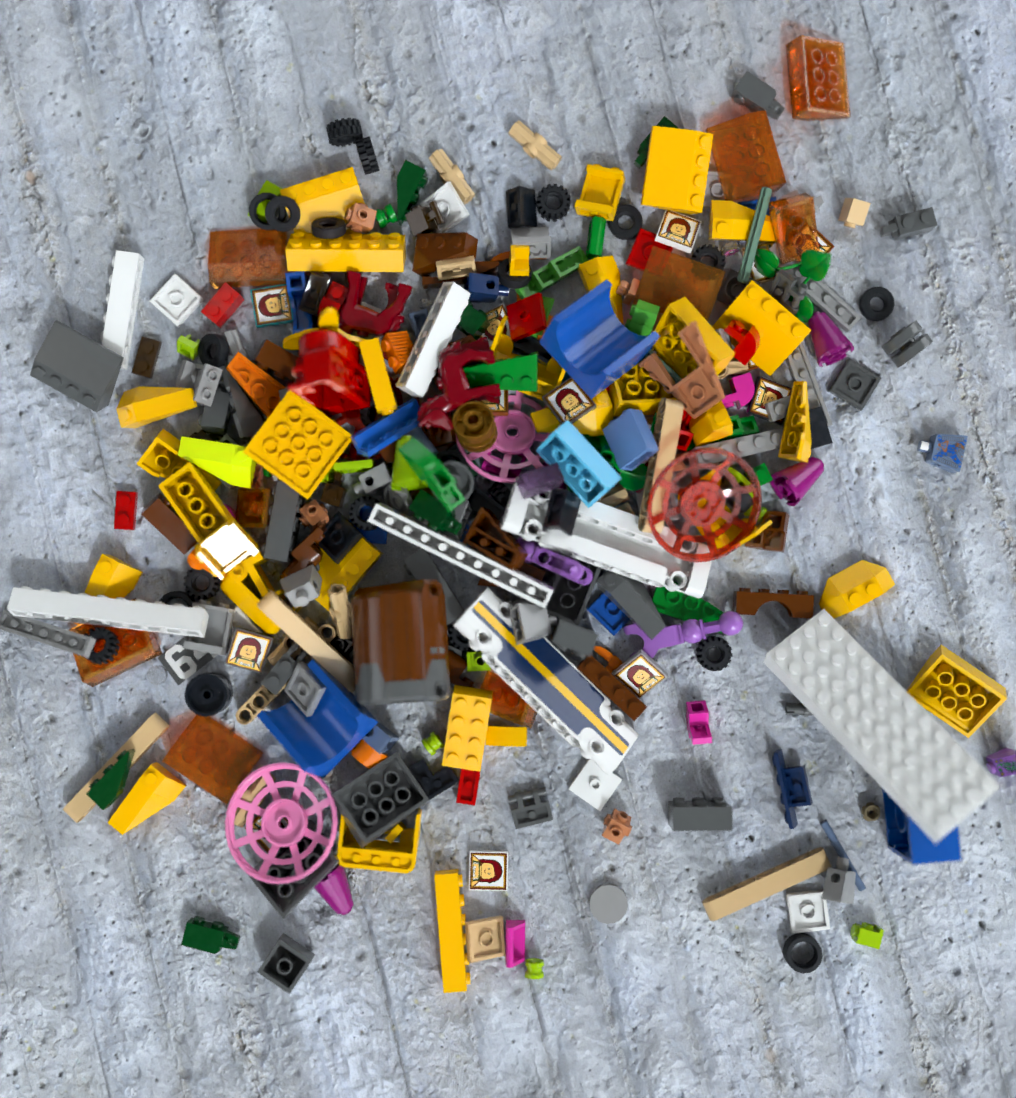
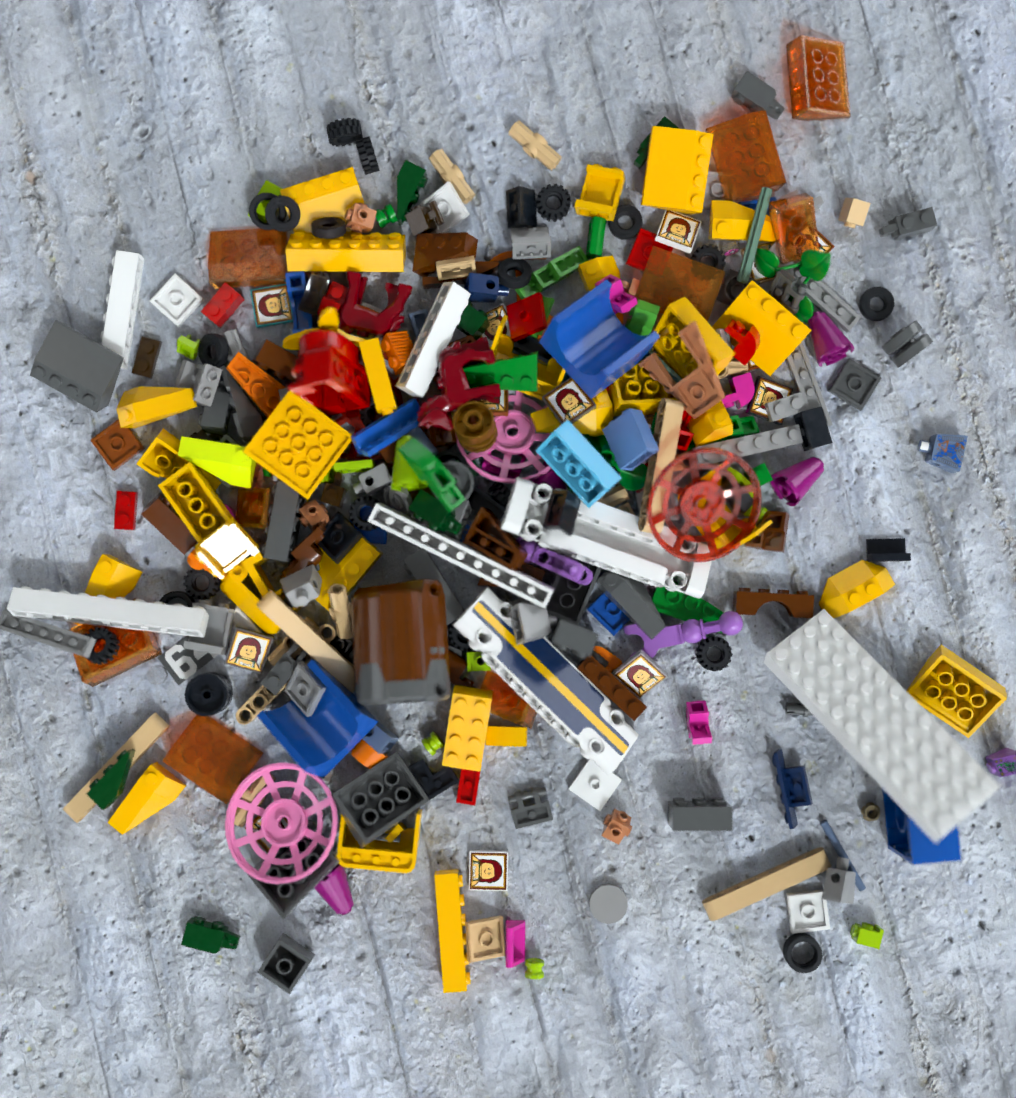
(117, 445): none -> dark orange tile
(519, 260): yellow panel -> none
(540, 480): clear purple brick -> none
(619, 299): none -> dark pink brick
(797, 434): yellow wedge -> none
(886, 550): none -> black panel

